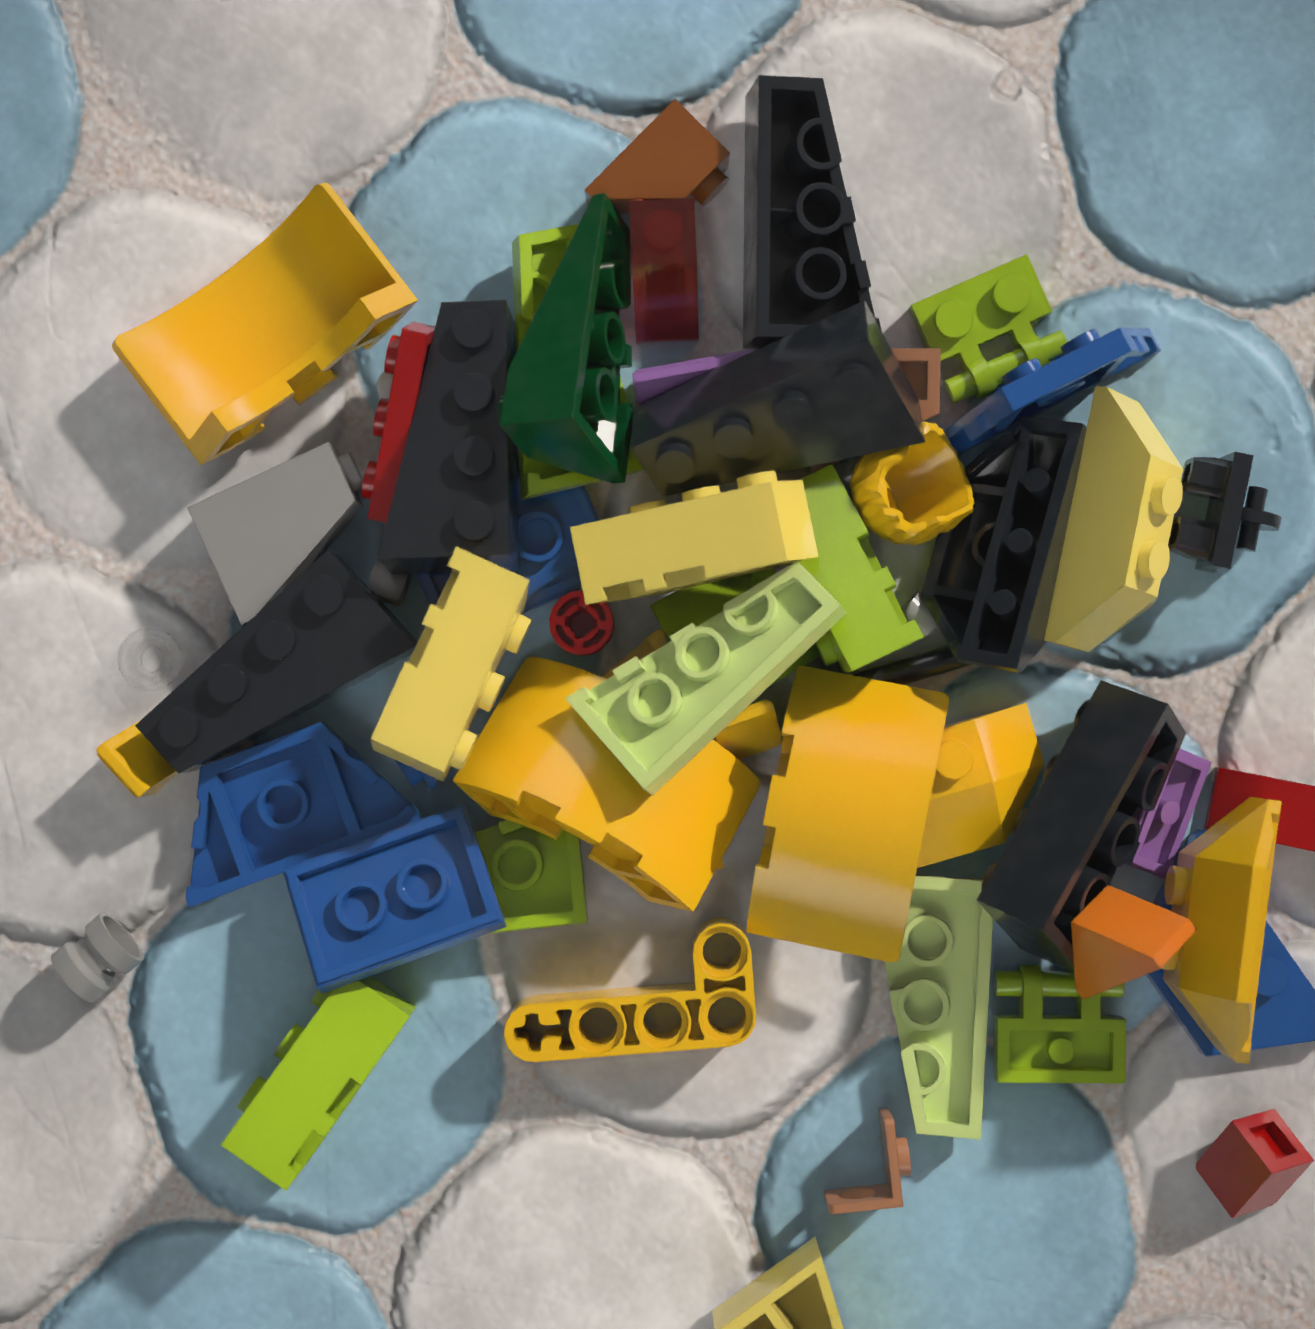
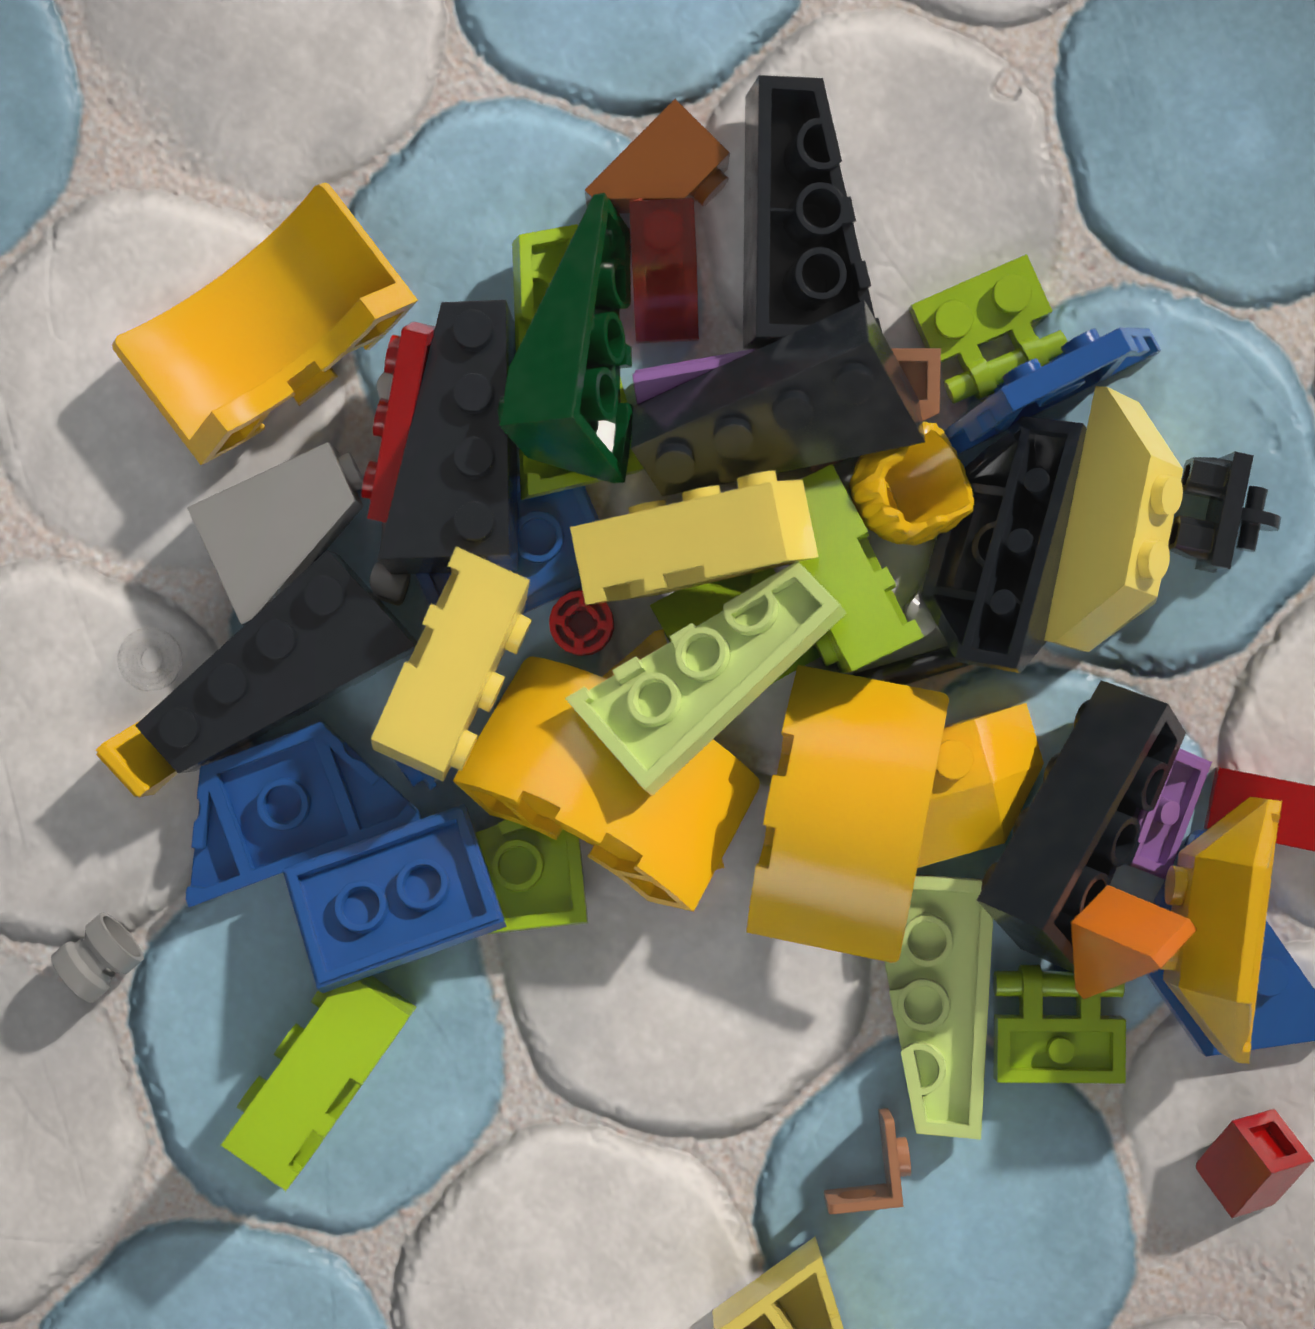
(631, 1003): yellow beam -> none
(752, 731): yellow slope -> none

